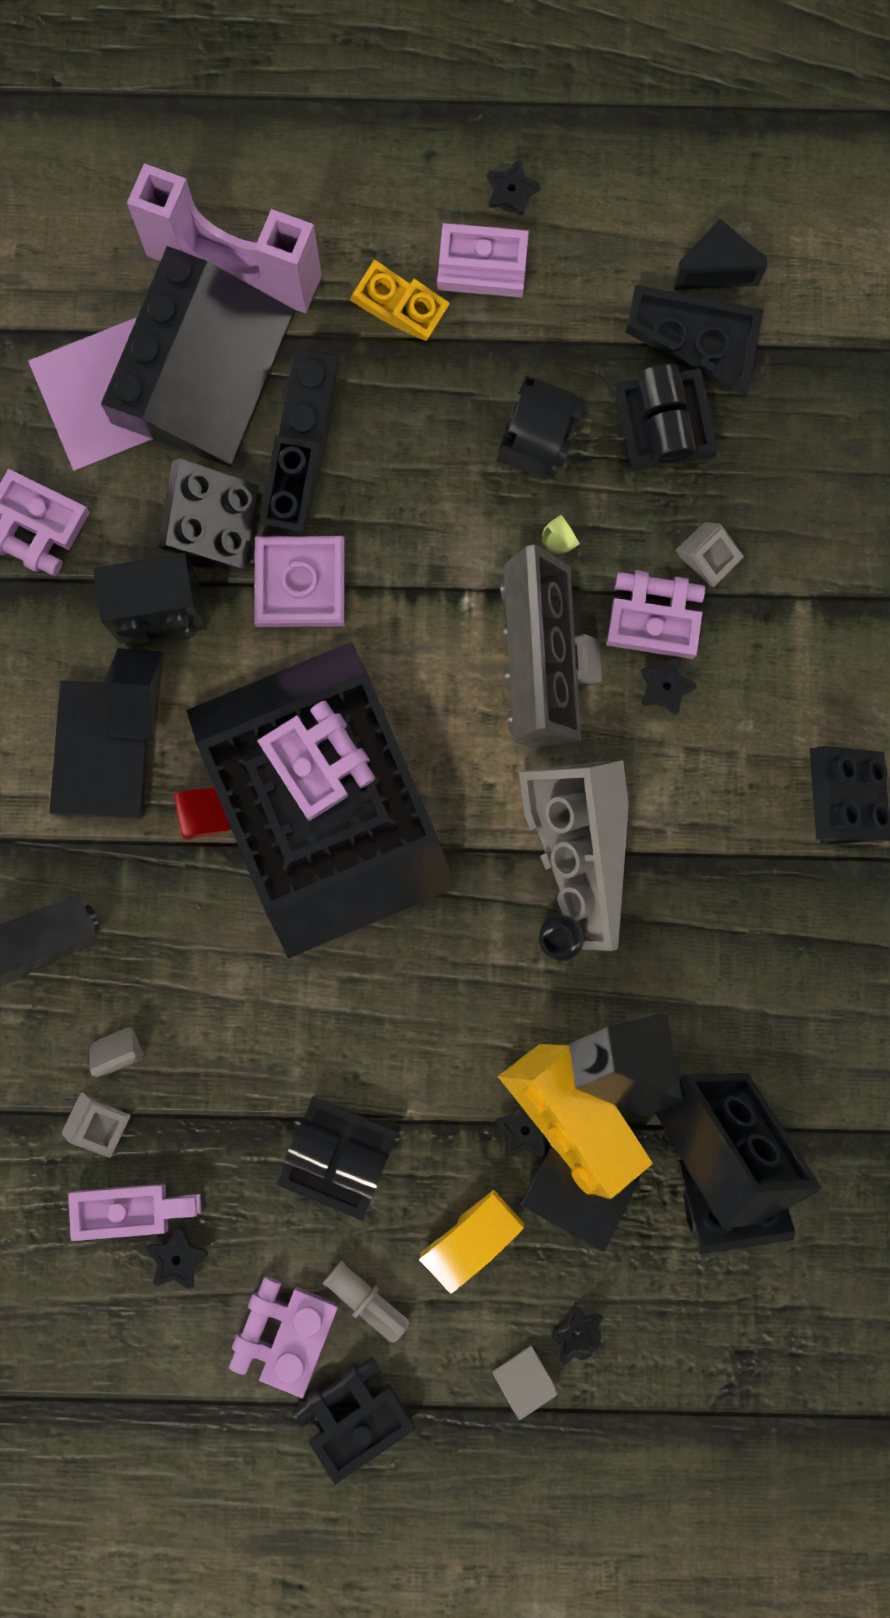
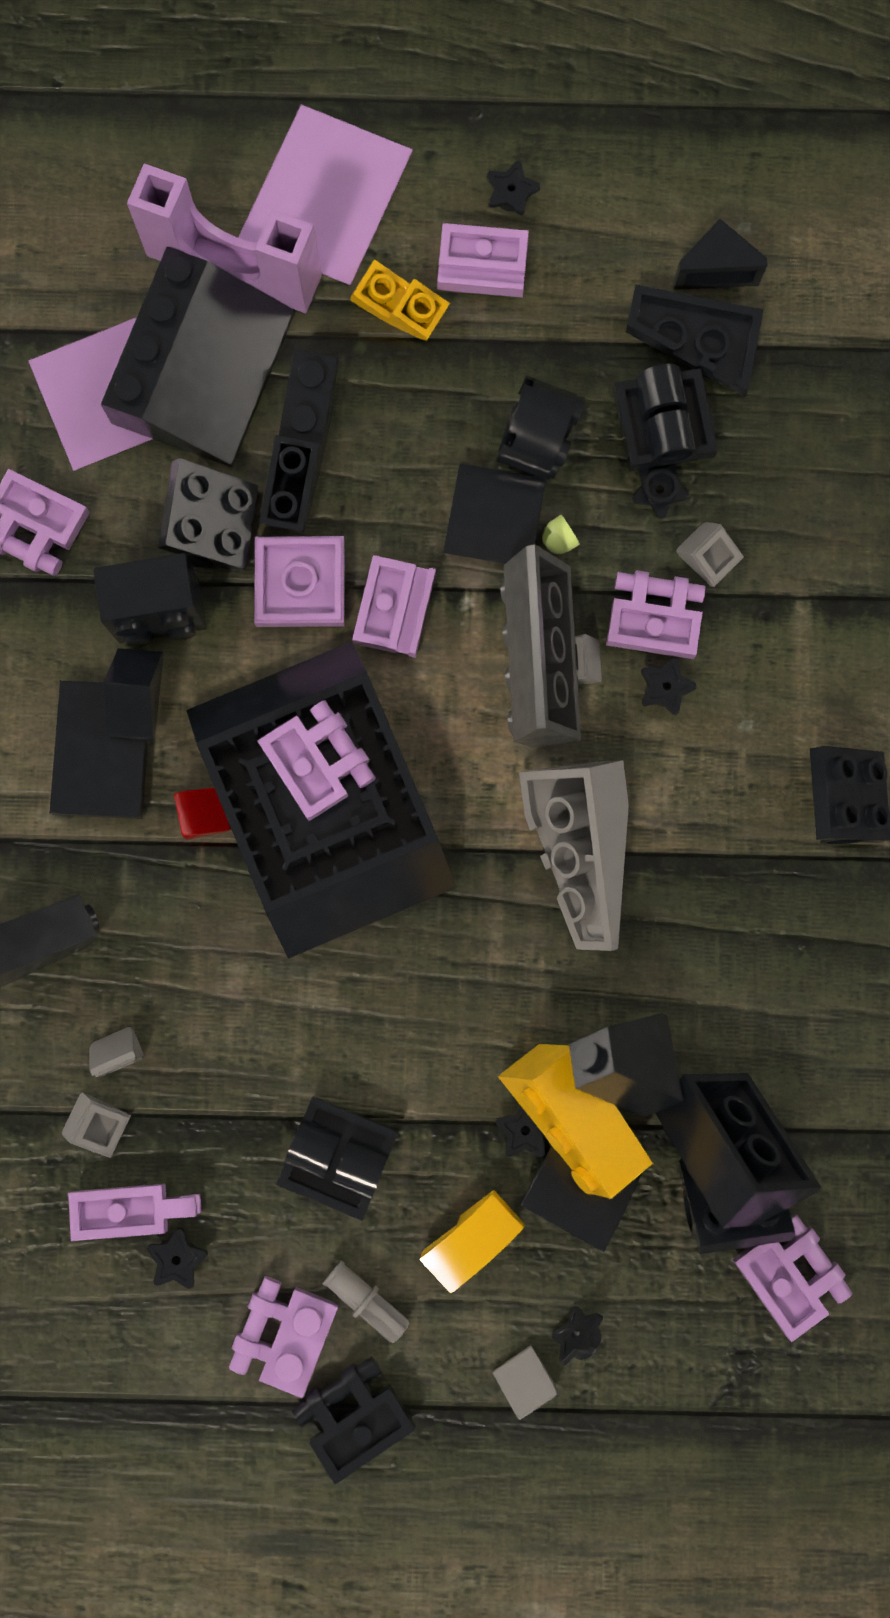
(334, 180): none -> lavender sticker
(394, 606): none -> lavender plate
(493, 513): none -> black slope
(561, 937): black plate -> none
(662, 478): none -> black plate
(783, 1288): none -> lavender plate

